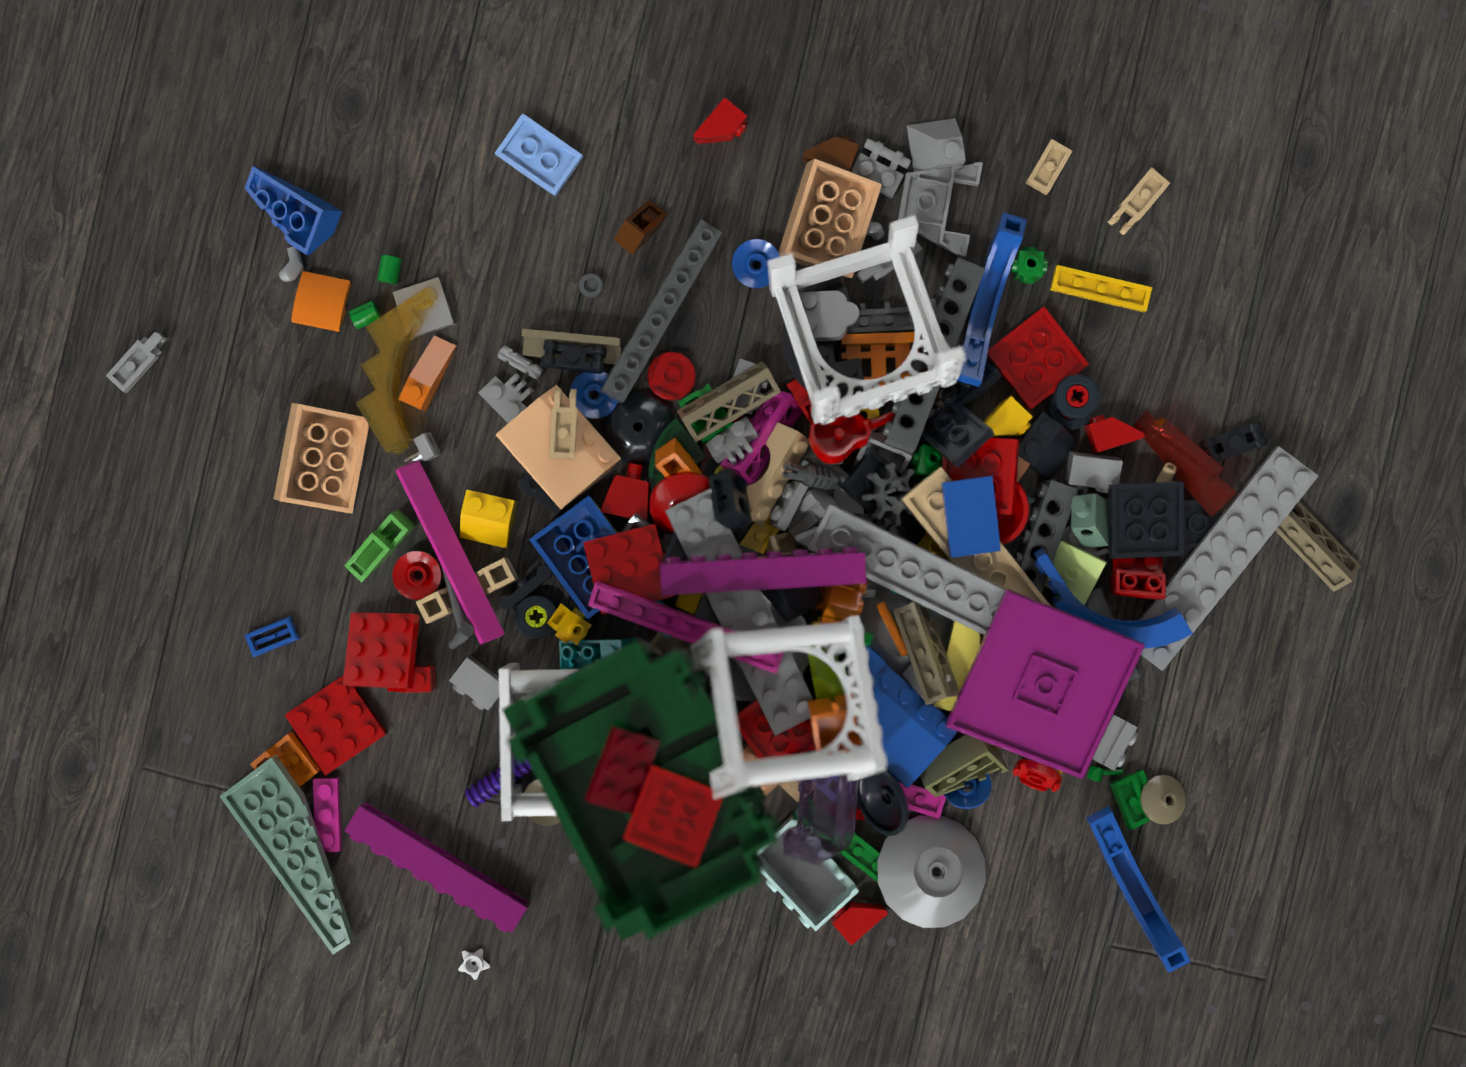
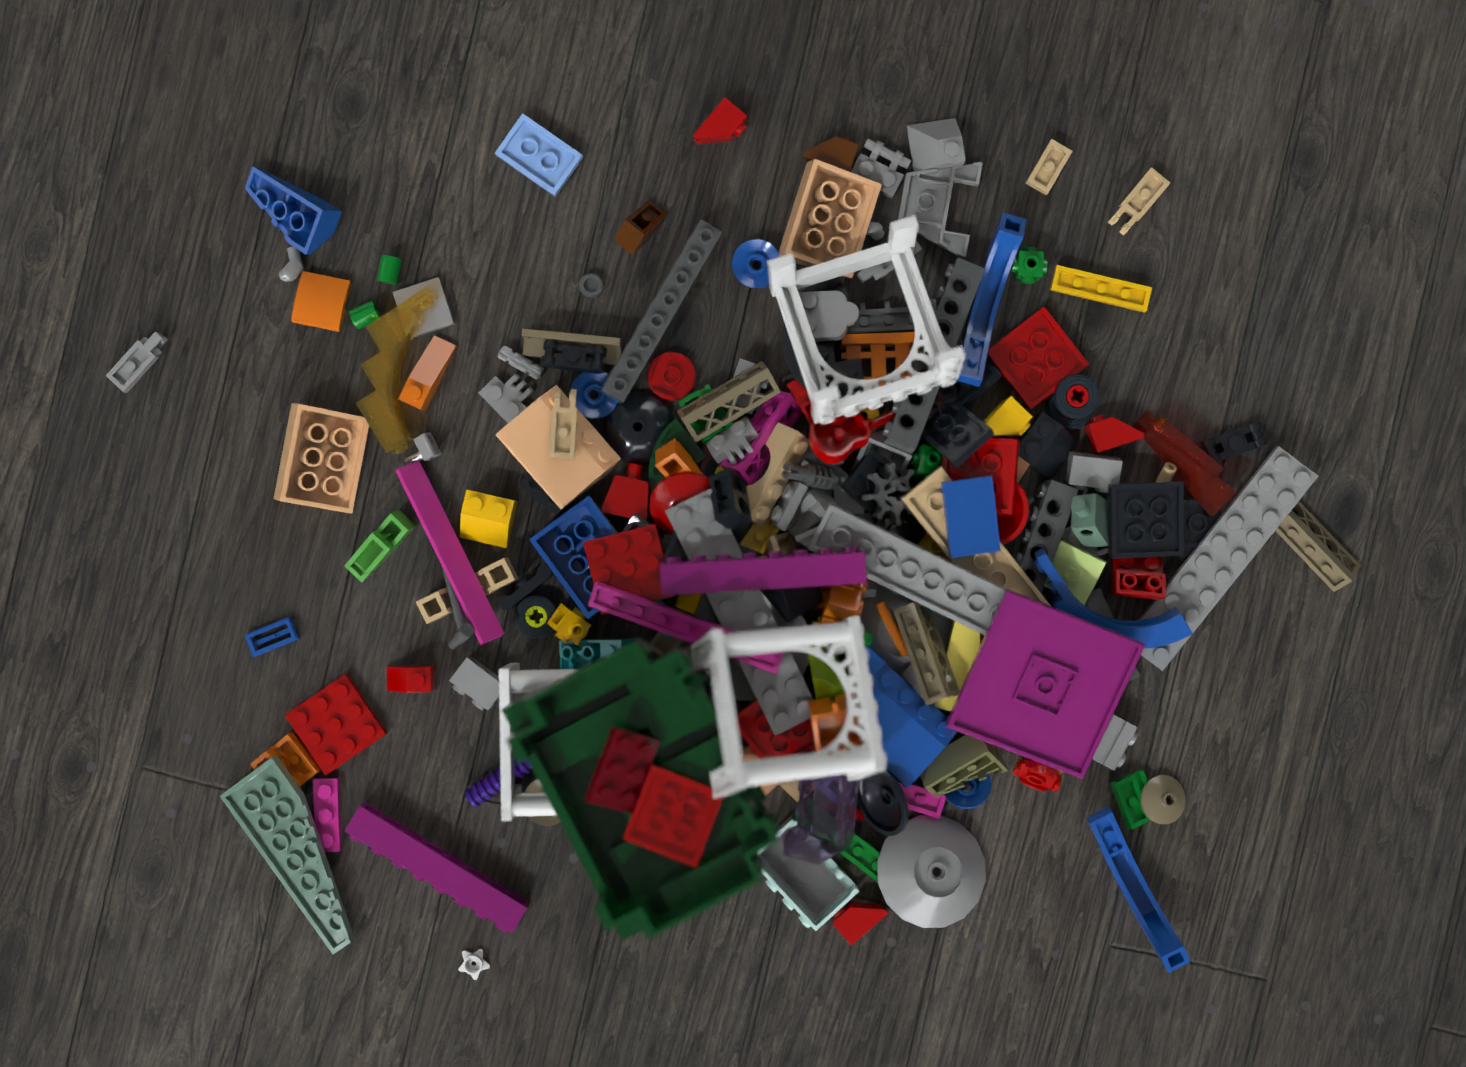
(381, 650): red plate -> none
(405, 570): red dish -> none
(1096, 773): green hand -> none

